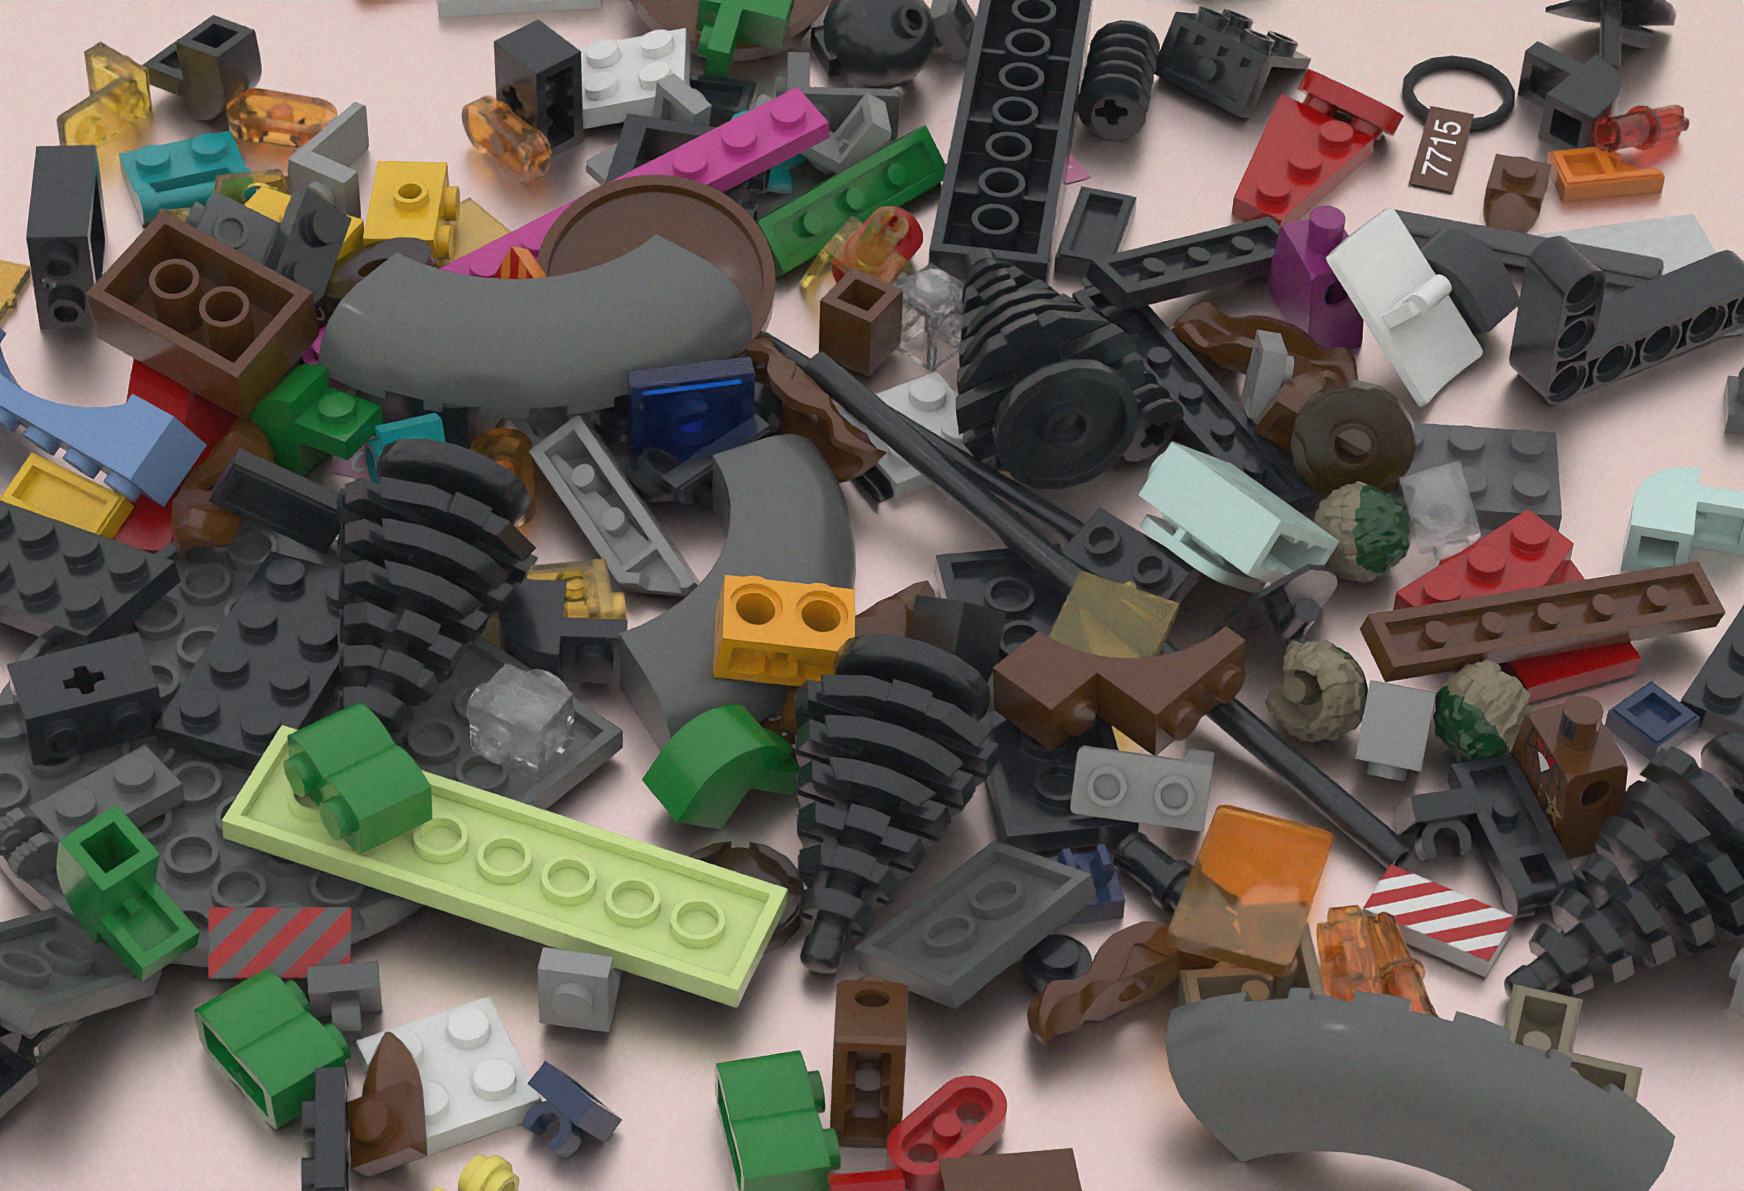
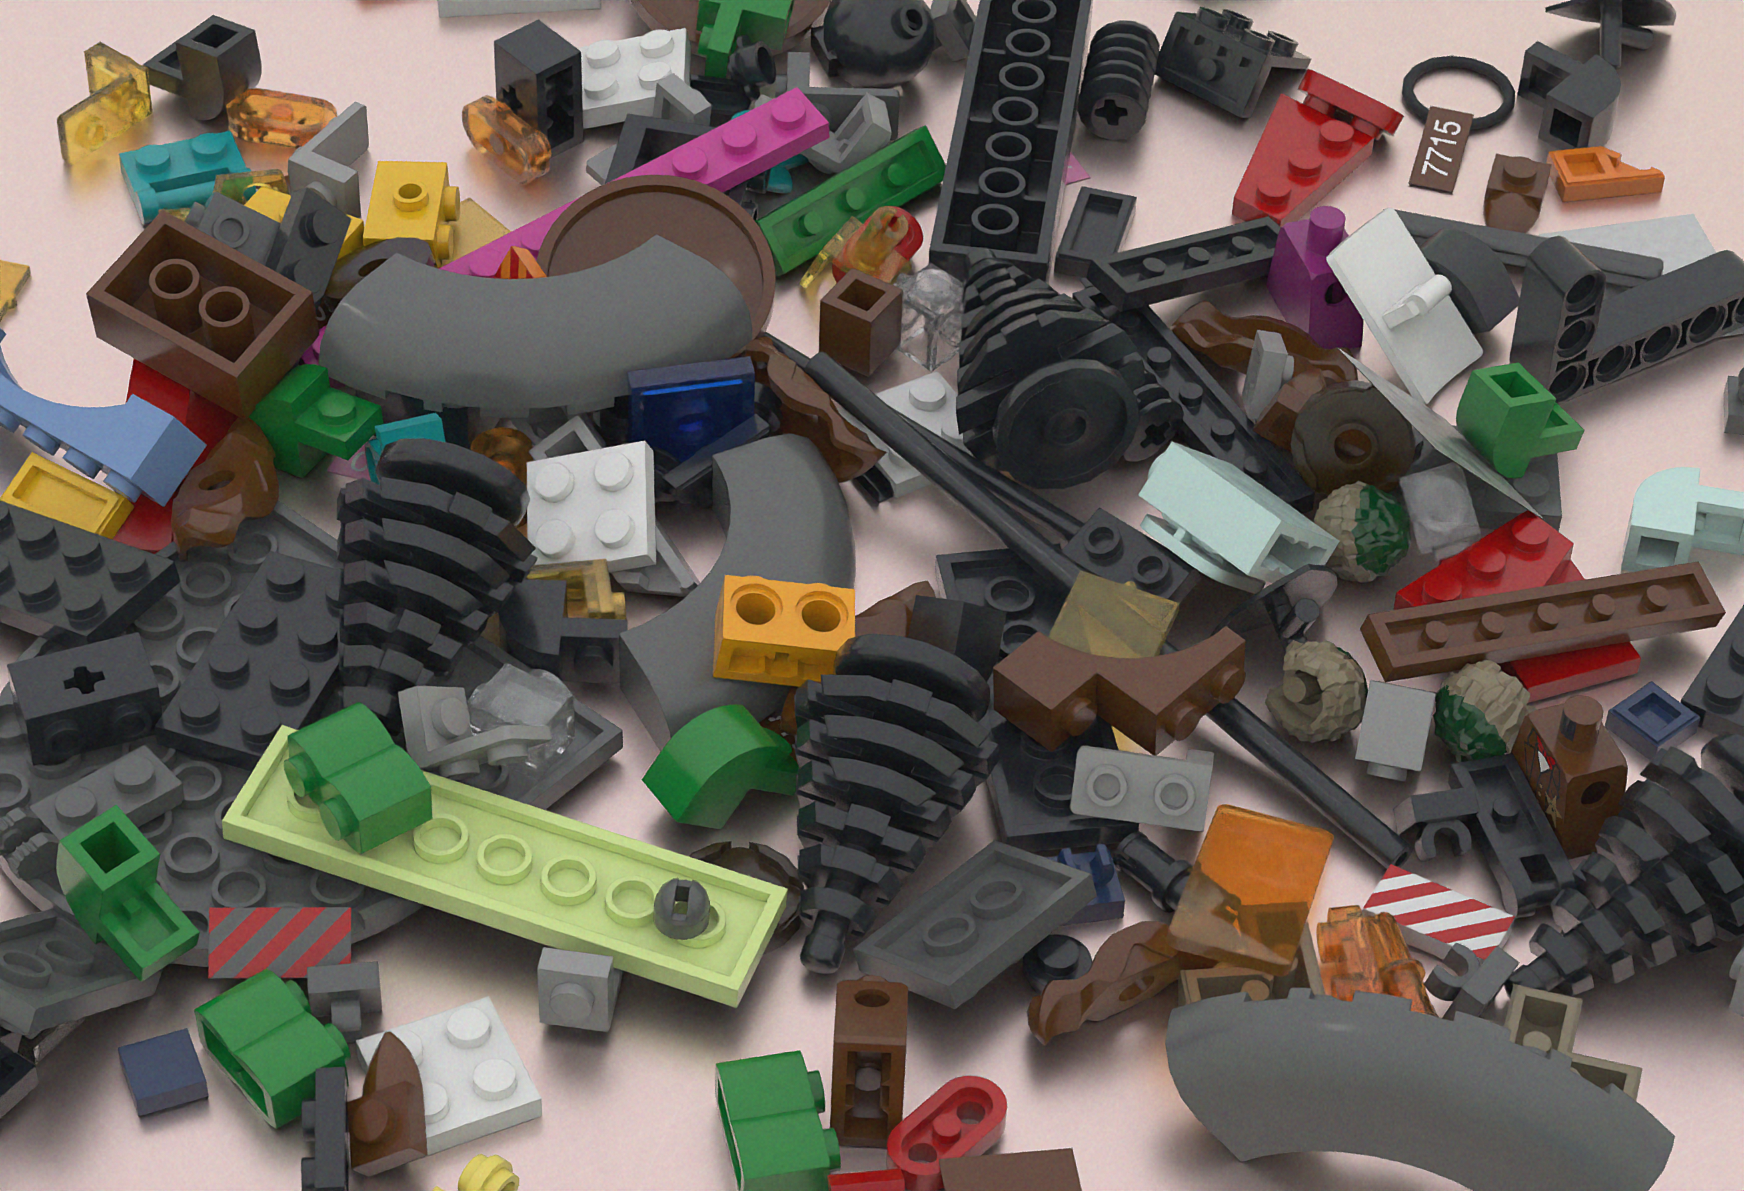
(66, 234): black window -> none
(163, 1072): none -> dark blue tile
(278, 500): black tile -> none
(442, 740): none -> light grey bracket
(570, 1105): dark blue tile -> none
(594, 507): none -> white plate
(681, 925): none -> dark grey hinge
(752, 66): none -> black plate
(1440, 434): none -> flat silver sticker
(1475, 984): none -> dark grey tile
(1513, 419): none -> green brick
(1640, 128): clear red axle -> none

